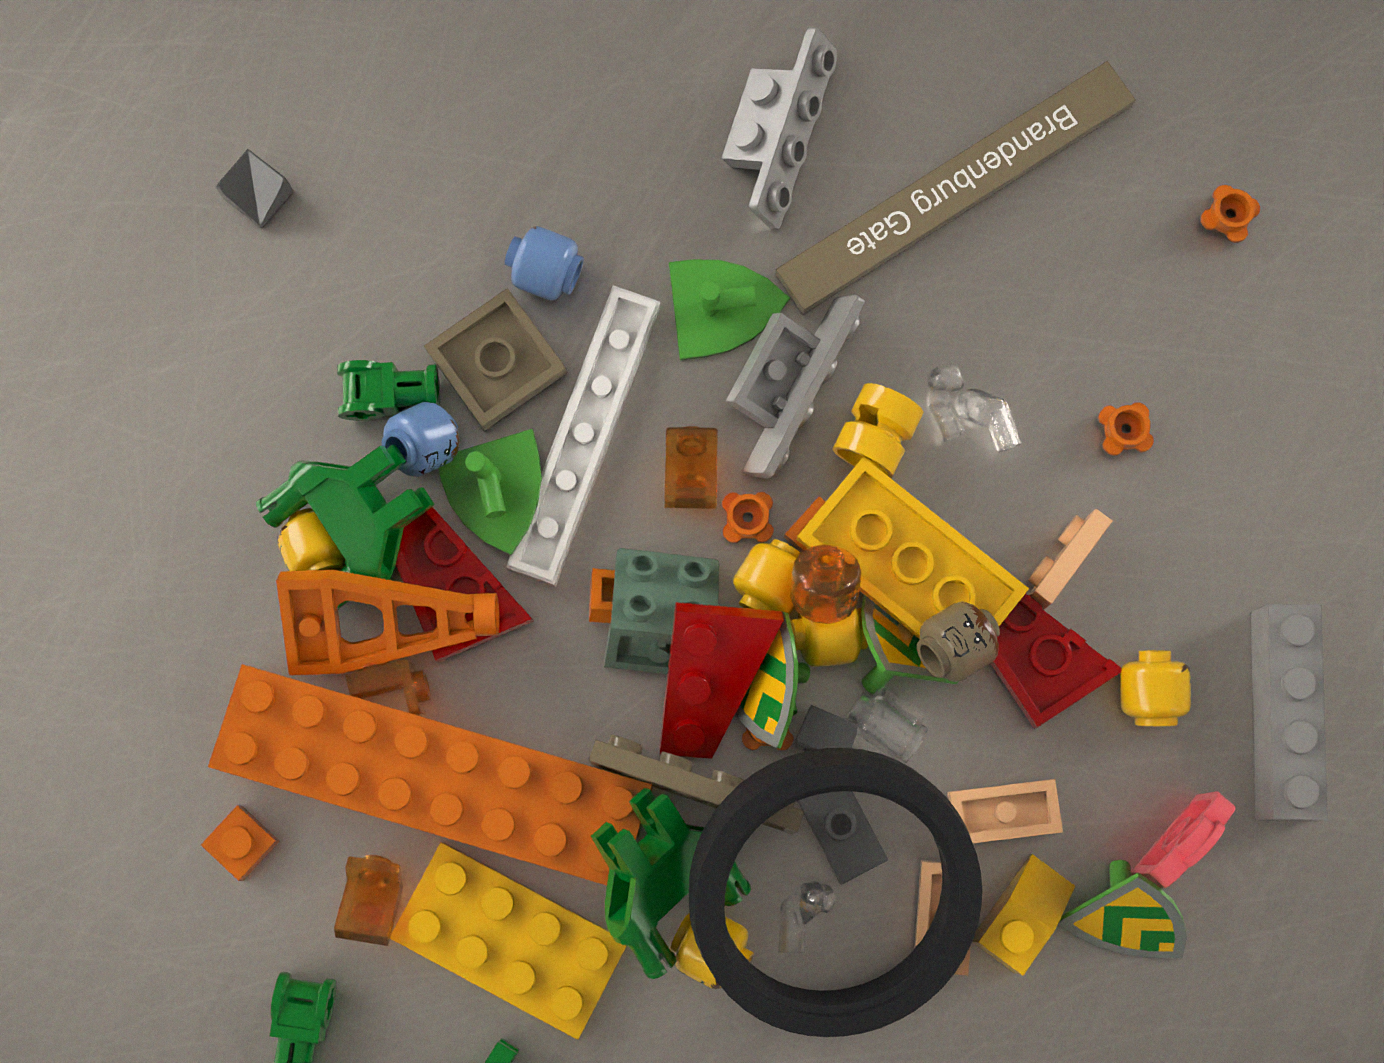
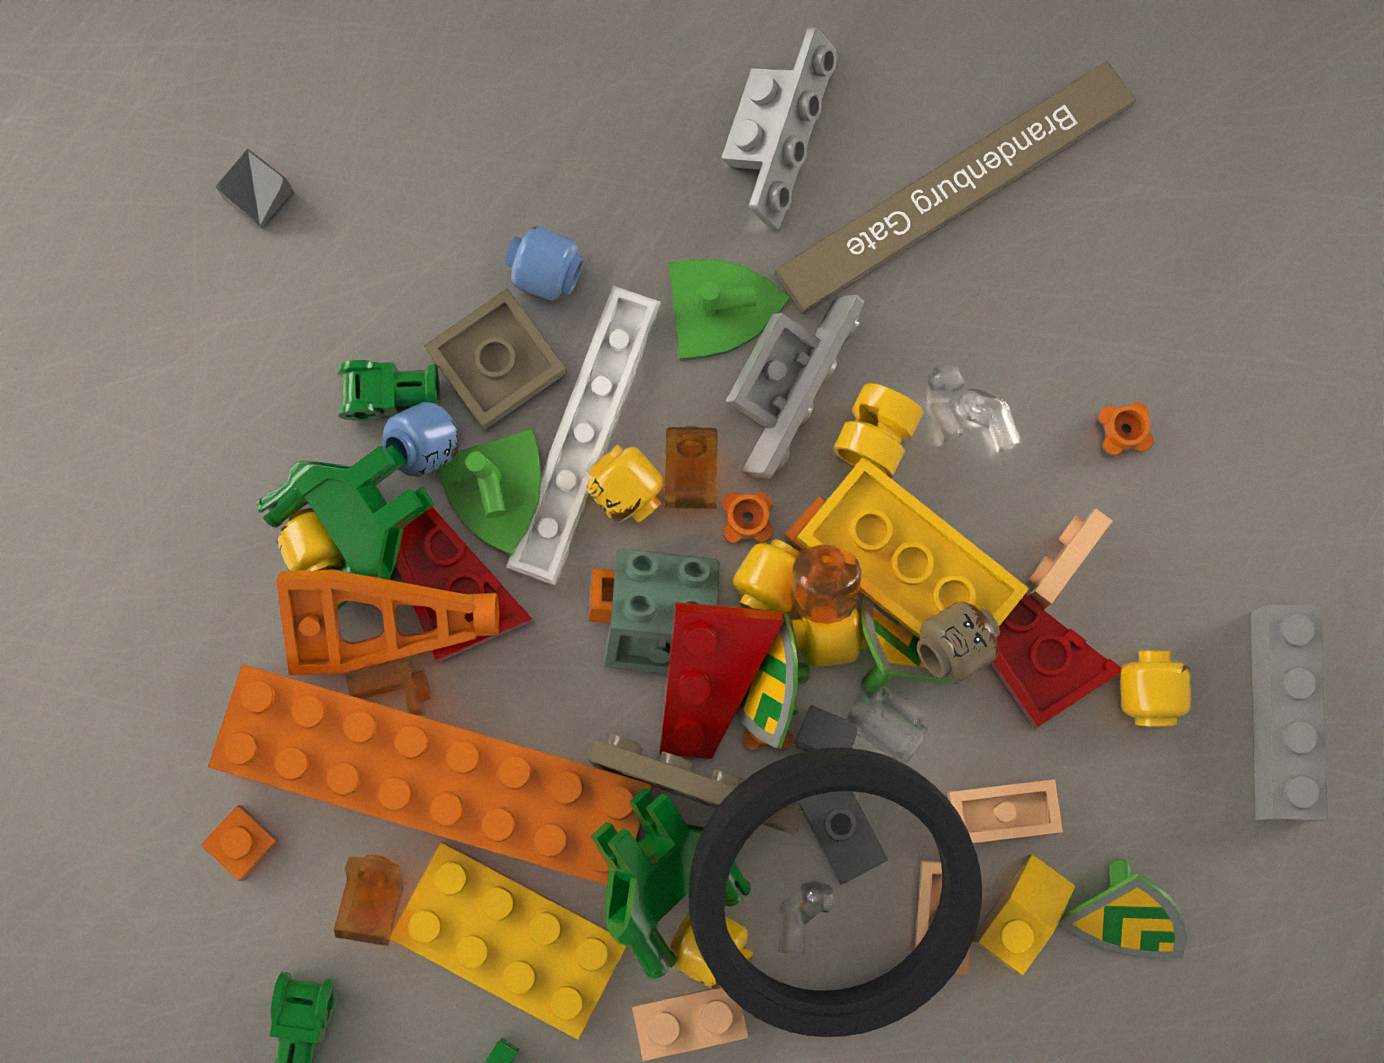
(625, 484): none -> yellow head
(688, 1023): none -> light nougat plate
(1186, 839): coral plate -> none
(1240, 203): orange plate -> none

